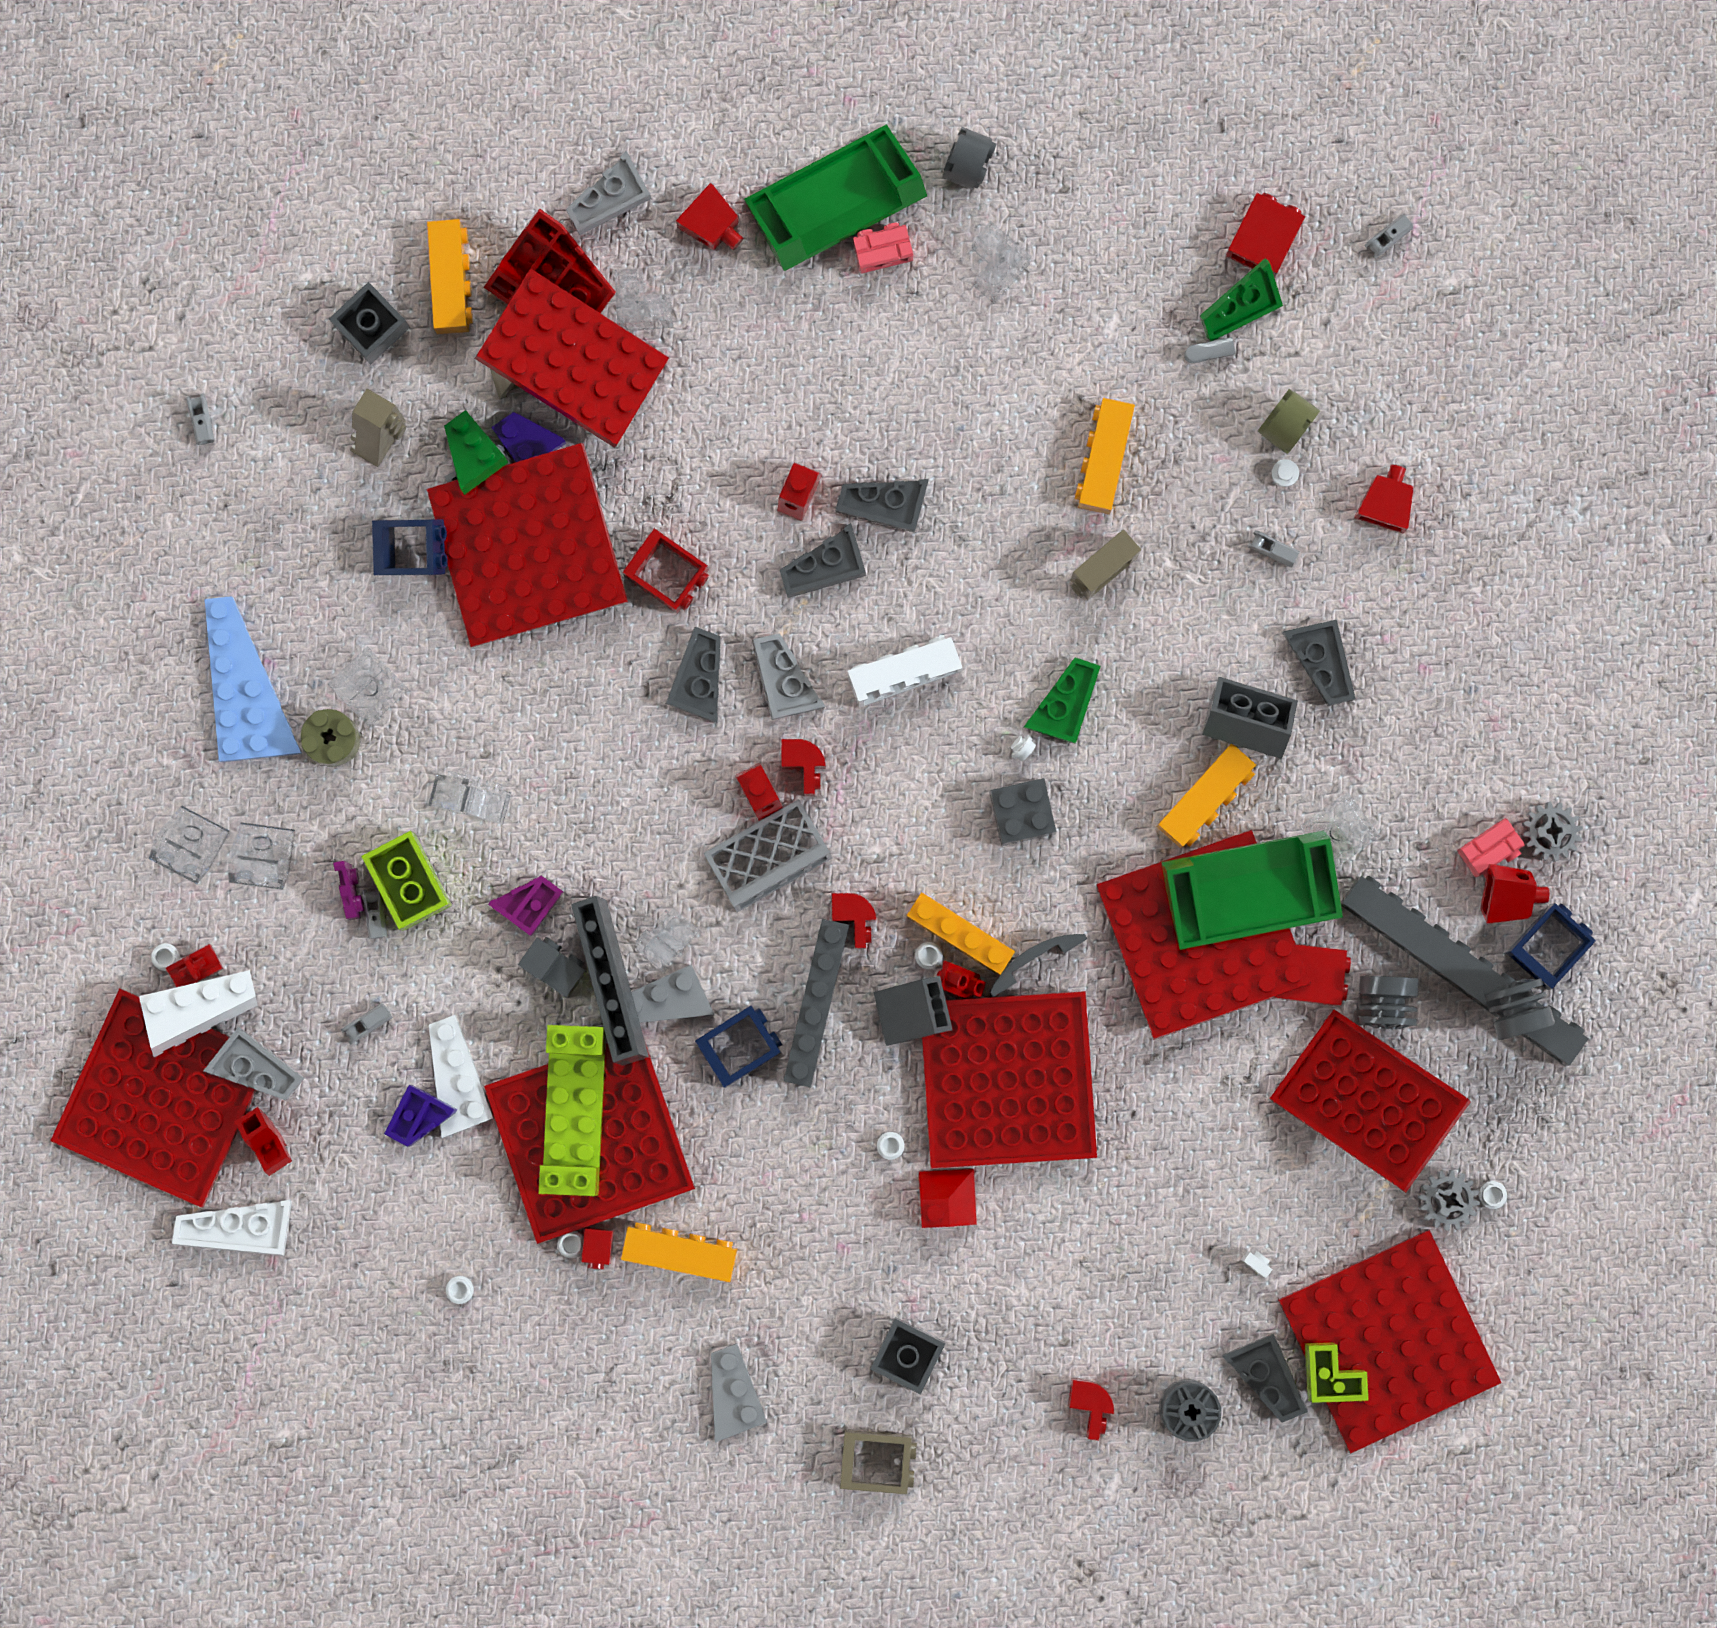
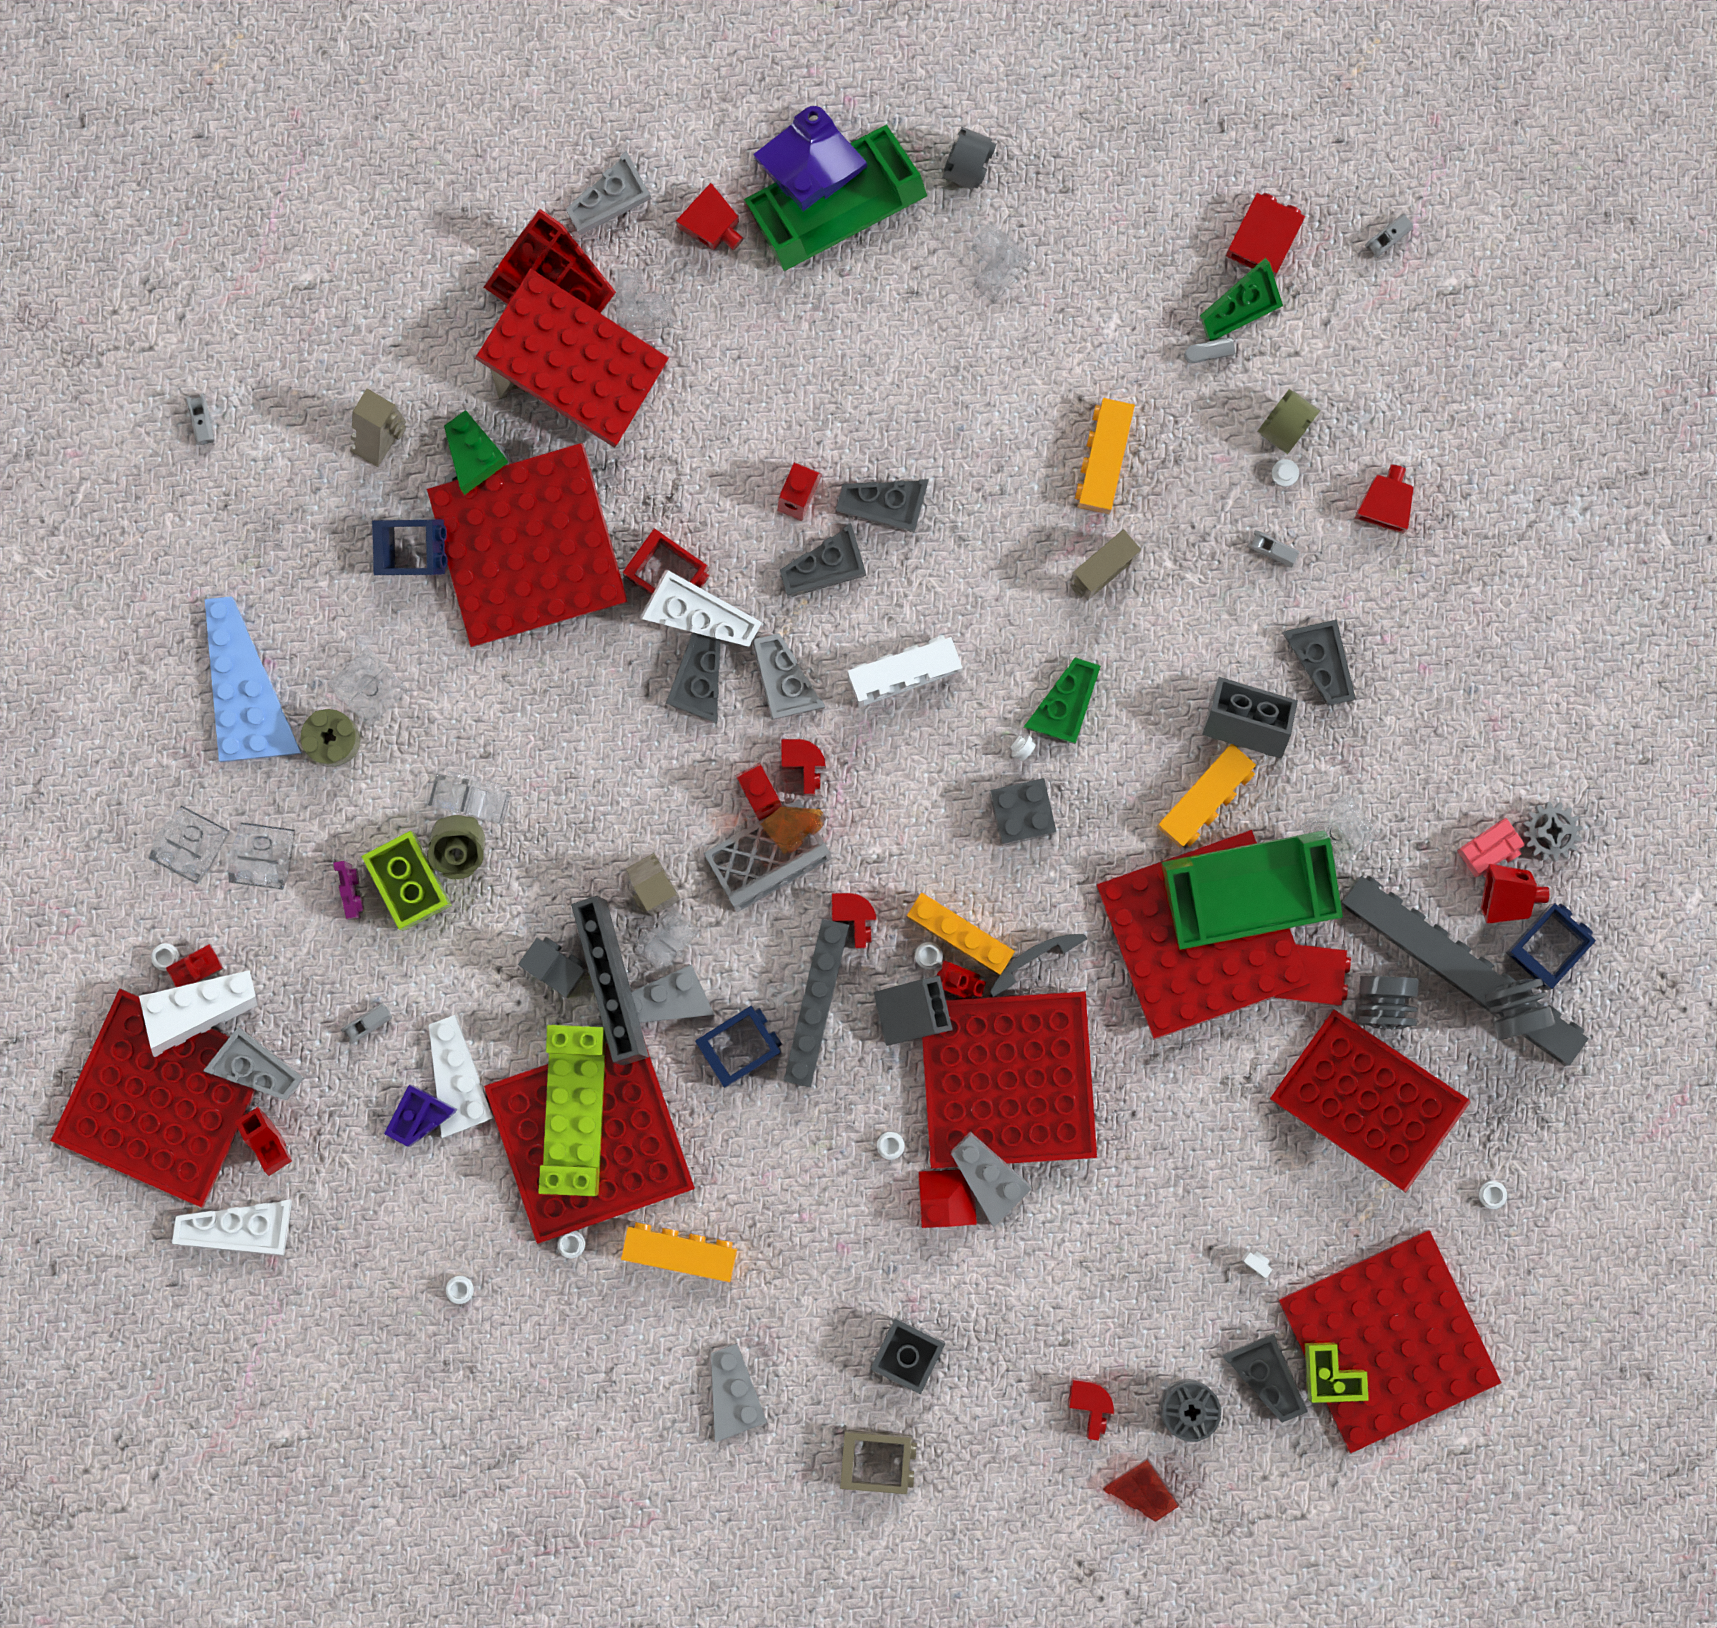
(369, 323): dark grey brick -> none
(374, 918): light grey bar -> none
(448, 276): light orange brick -> none
(456, 846): none -> olive brick
(525, 438): dark purple wing -> none
(528, 903): magenta wing -> none
(597, 1247): red brick -> none
(651, 885): none -> dark tan wedge
(695, 610): none -> white wing
(791, 825): none -> clear orange slope
(810, 158): none -> dark purple slope
(882, 248): coral brick -> none
(990, 1178): none -> light grey wing
(1143, 1490): none -> clear red wing
(1455, 1189): light grey gear -> none

